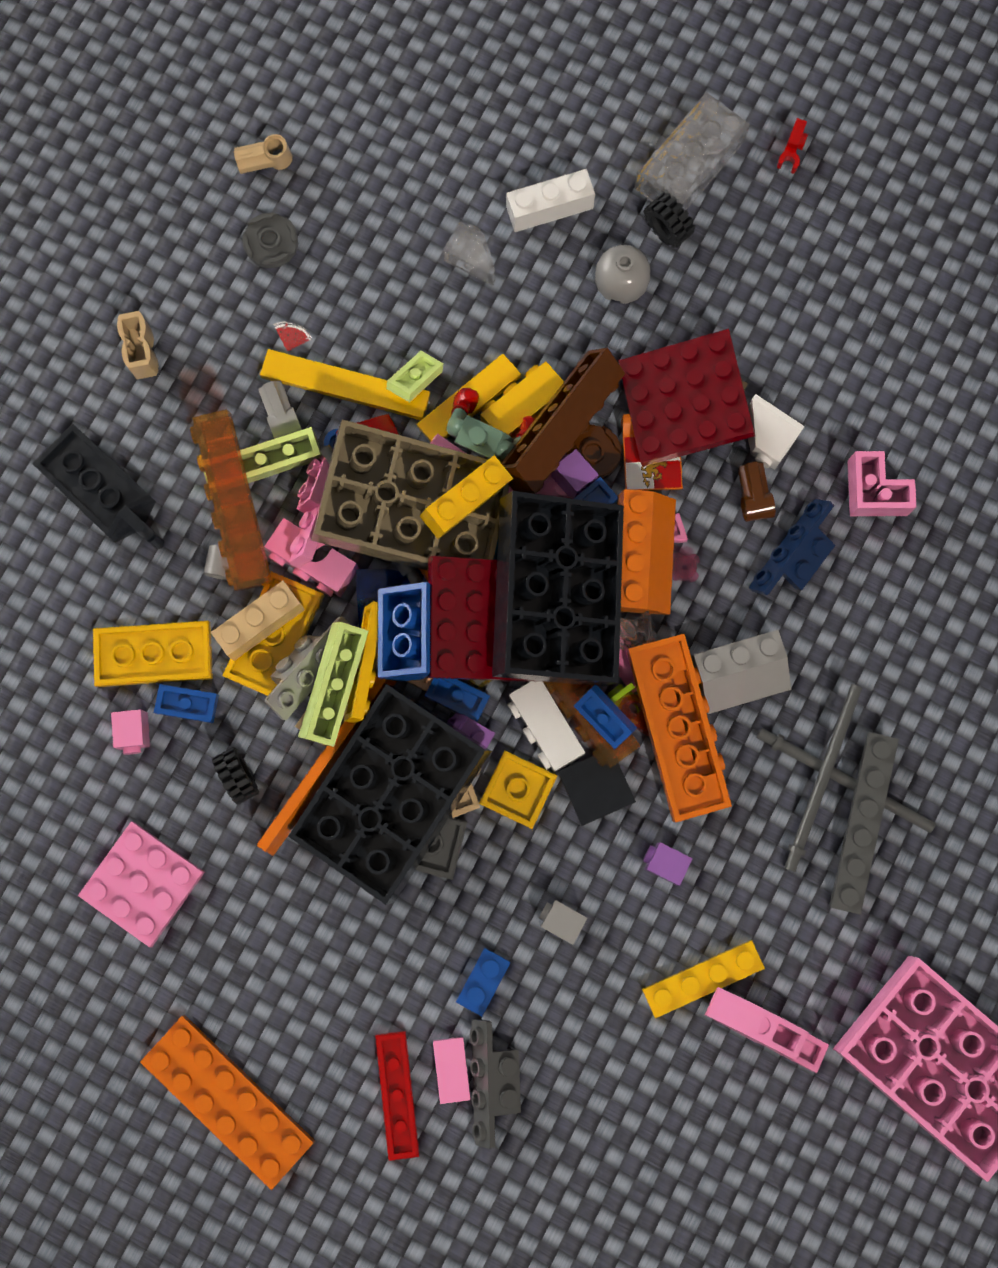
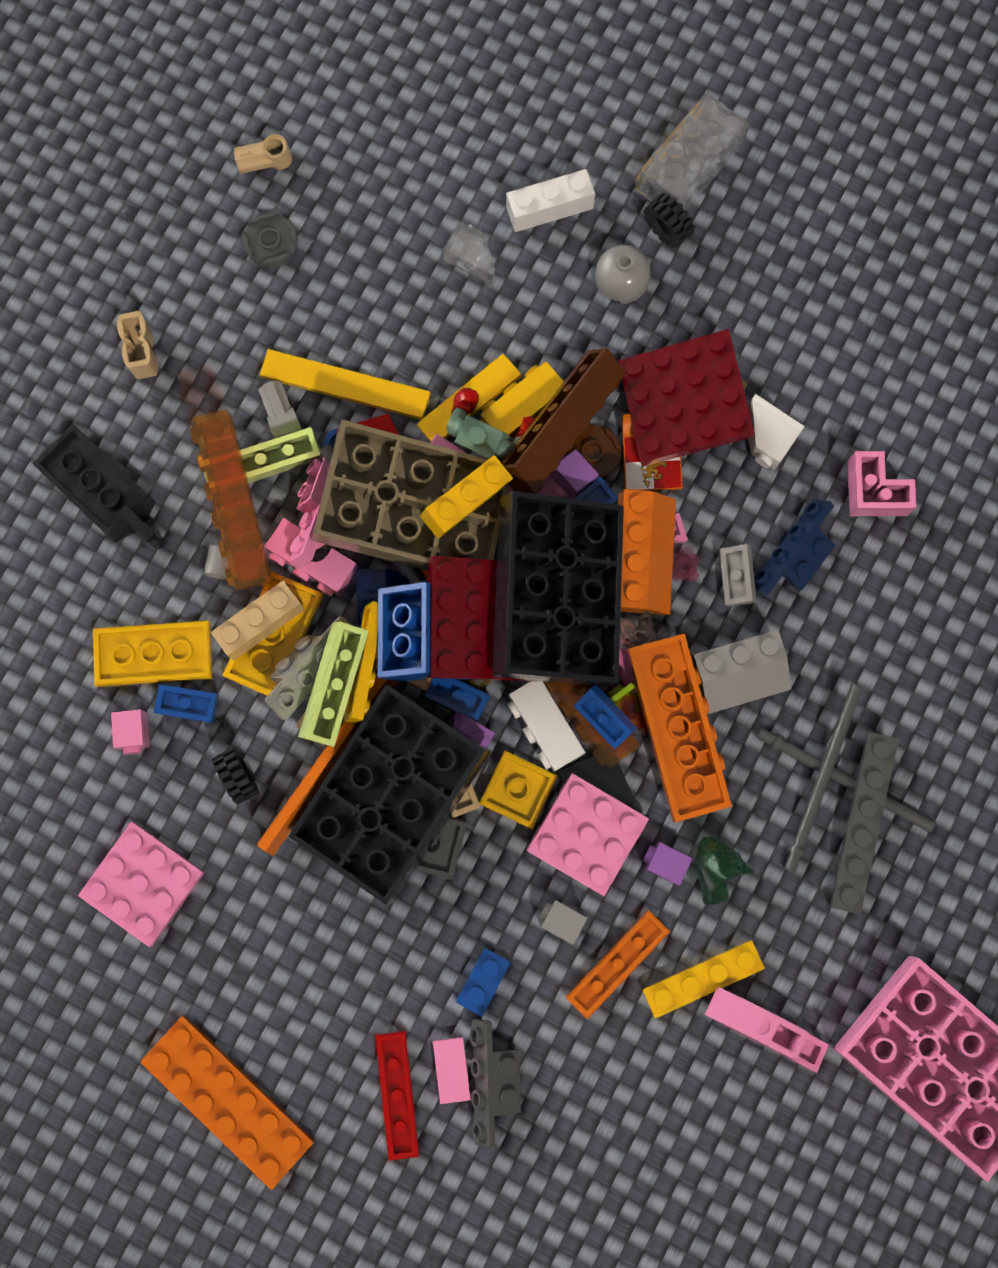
(291, 334): clear tile -> none
(414, 376): yellowish green plate -> none
(587, 834): none -> bright pink plate
(617, 964): none -> orange tile
(716, 865): none -> clear green helmet
(738, 575): none -> light grey plate
(756, 501): reddish brown piece -> none
(796, 141): red plate -> none

